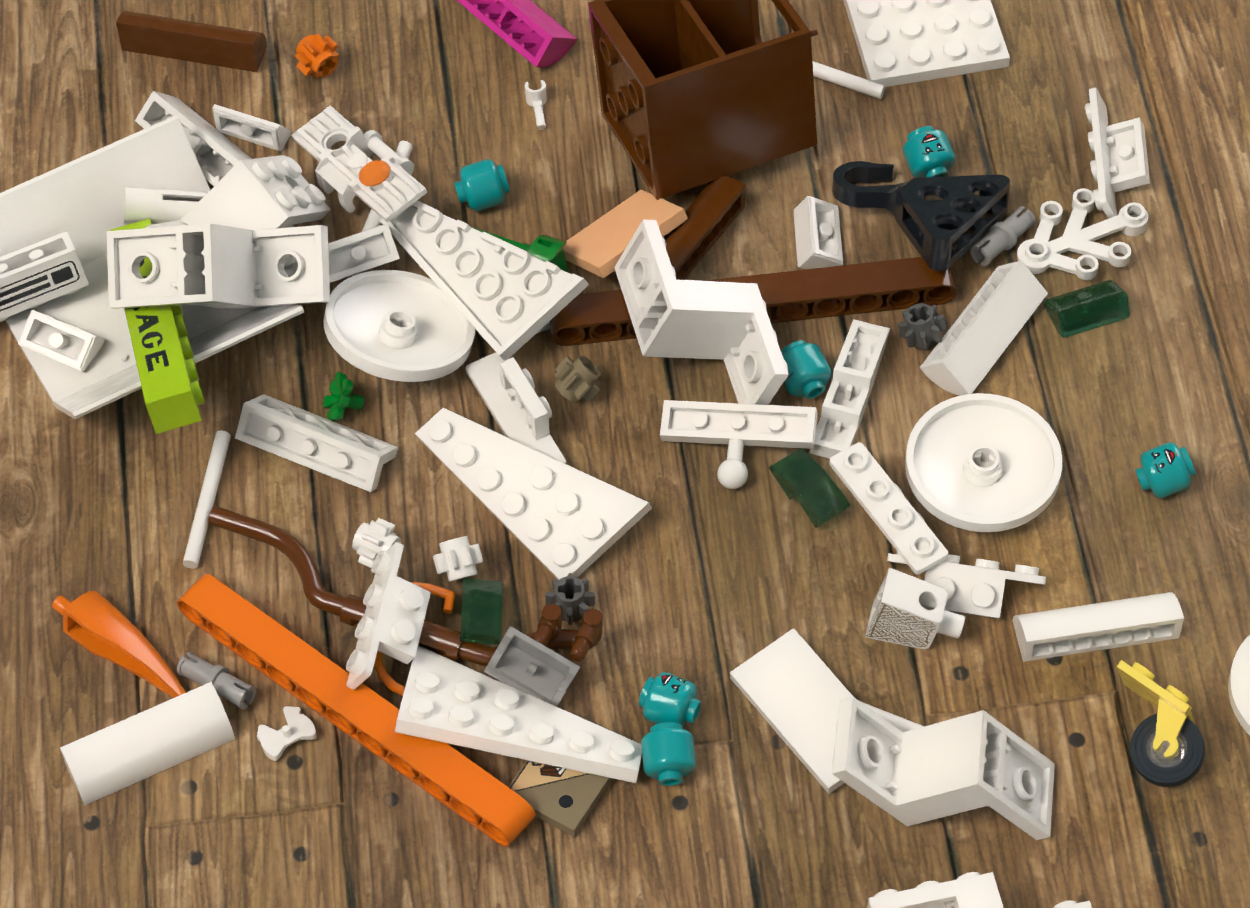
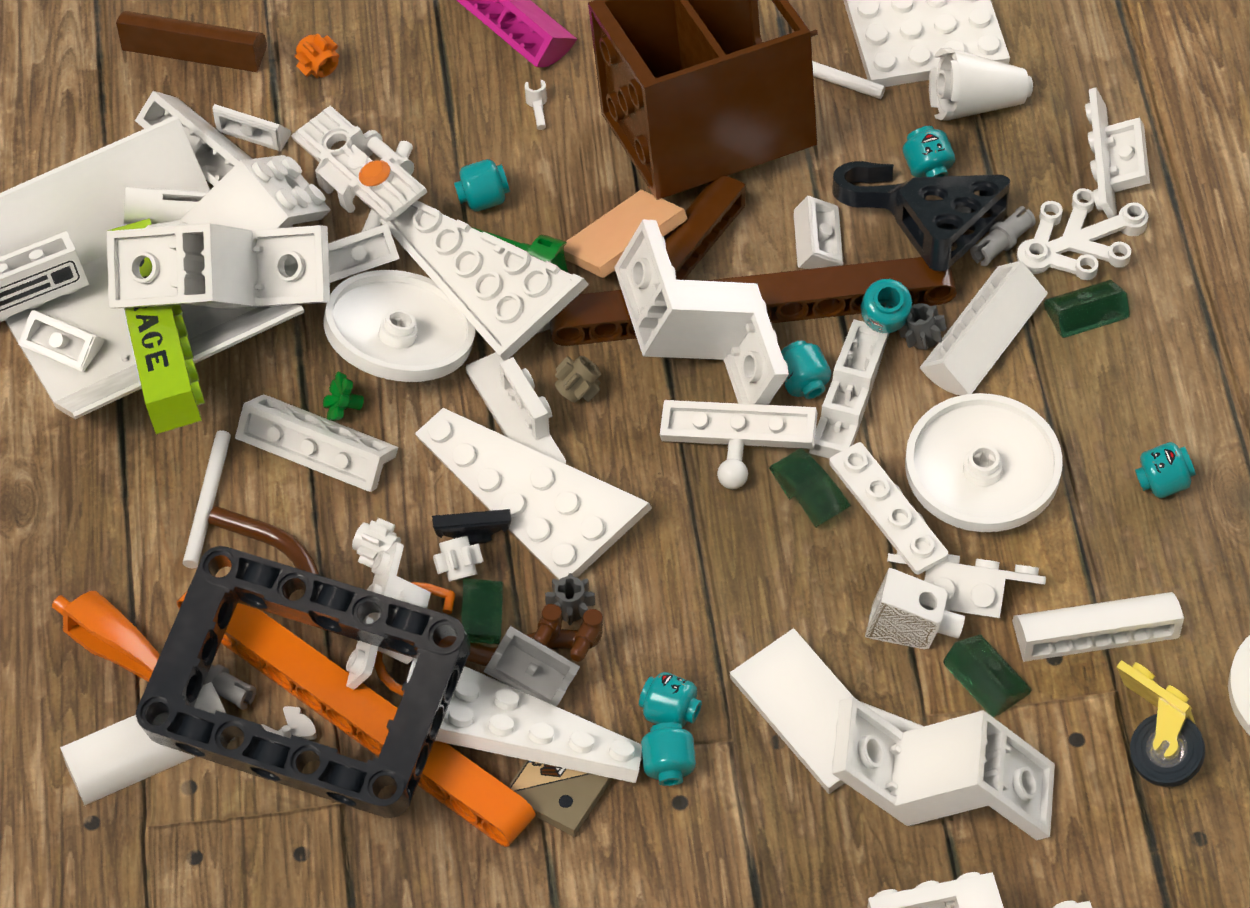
(327, 606): none -> black beam
(475, 525): none -> black tile
(886, 305): none -> teal head
(975, 85): none -> white cone
(985, 674): none -> clear green slope

